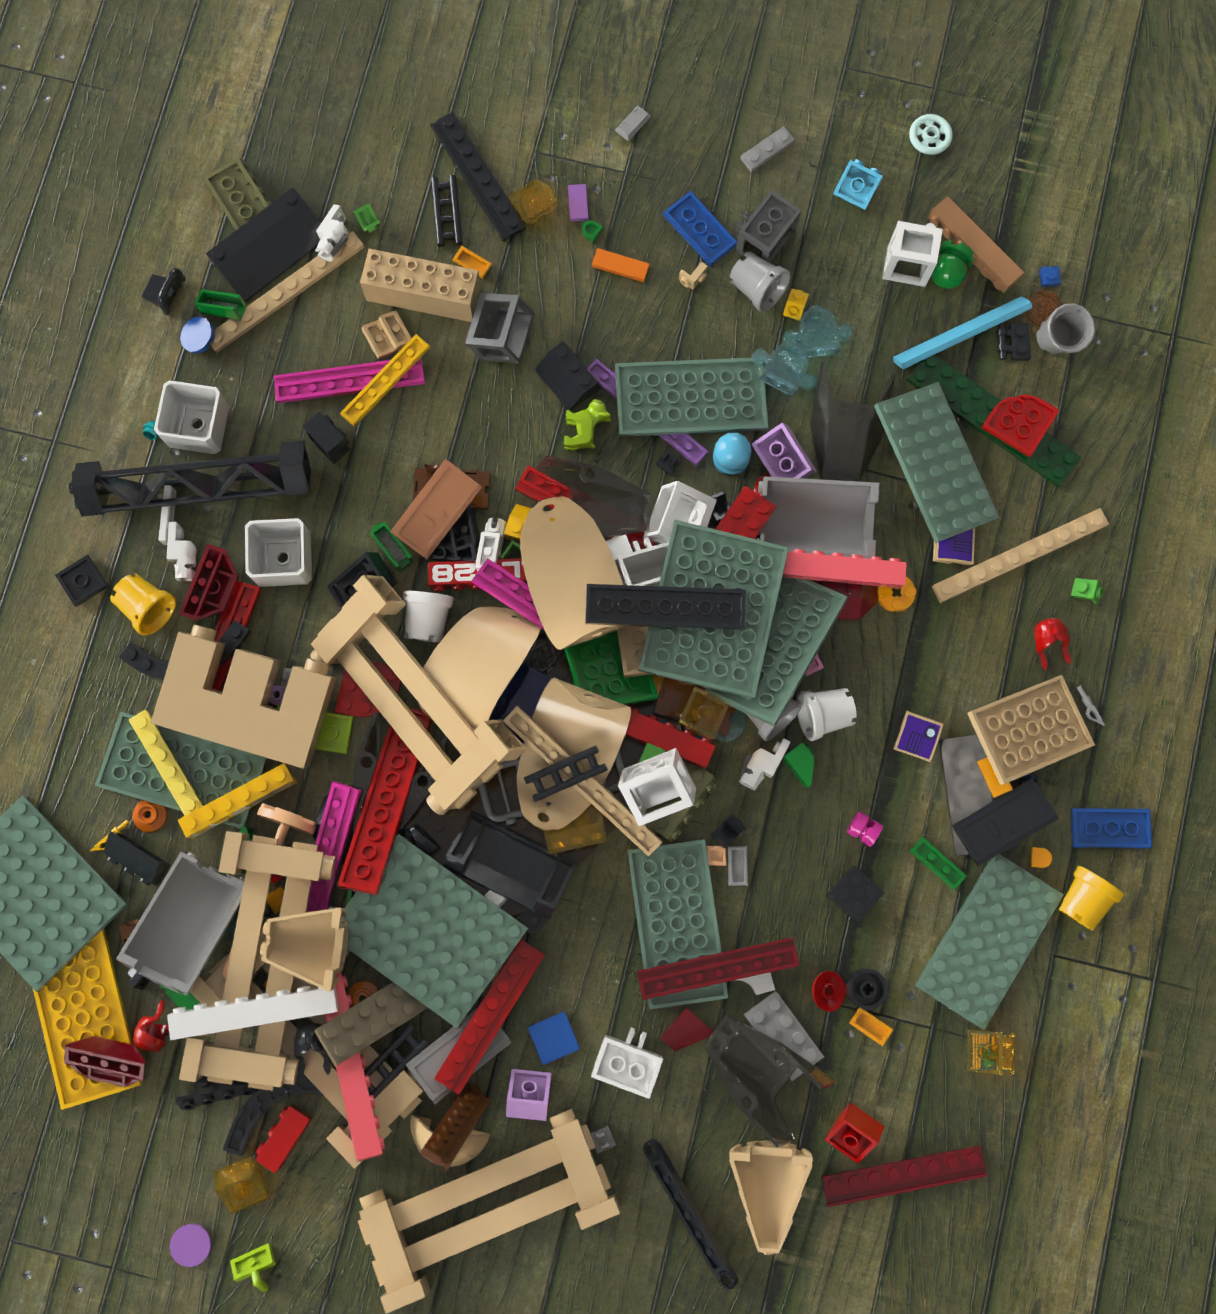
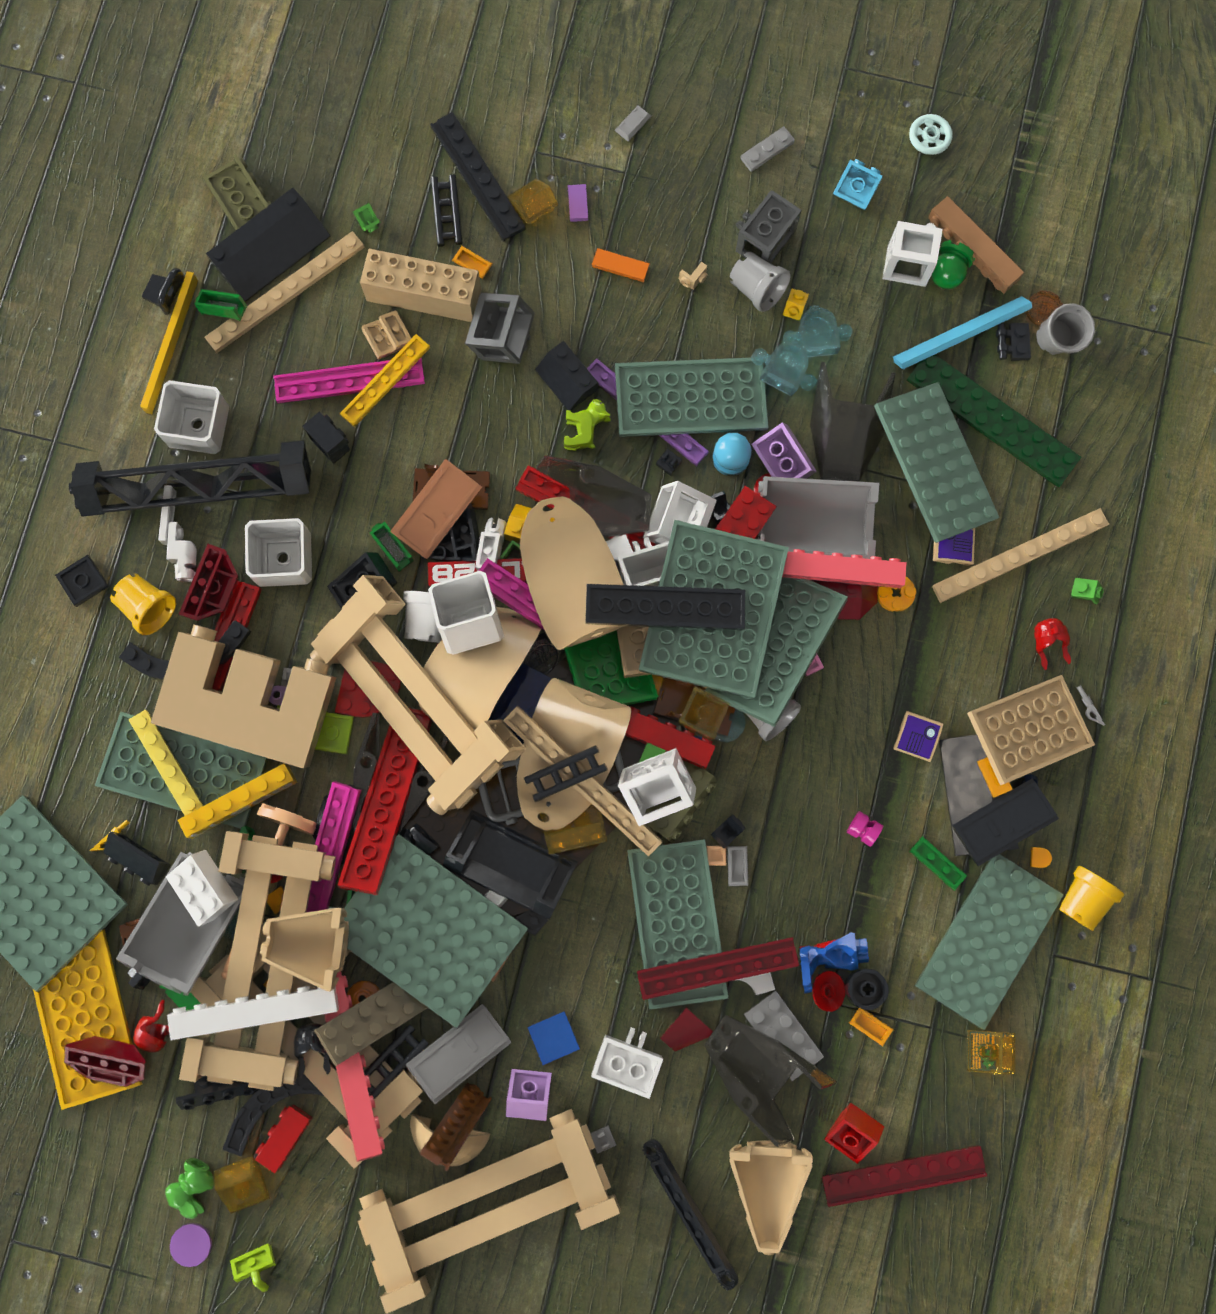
(149, 432): teal plate -> none
(154, 822): orange piece -> none
(169, 342): none -> yellow tile
(194, 1181): none -> bright green animal
(197, 335): tile -> none
(202, 888): none -> white brick
(332, 233): white plate -> none
(466, 612): none -> white plate
(489, 1017): red plate -> none
(591, 230): green tile -> none
(700, 228): blue tile -> none
(762, 764): white plate -> none
(801, 763): green slope -> none
(825, 712): white piece -> none
(836, 954): none -> blue hips
(855, 894): black brick -> none
(1021, 422): red plate -> none
(1050, 276): blue plate -> none
(1111, 828): blue tile -> none

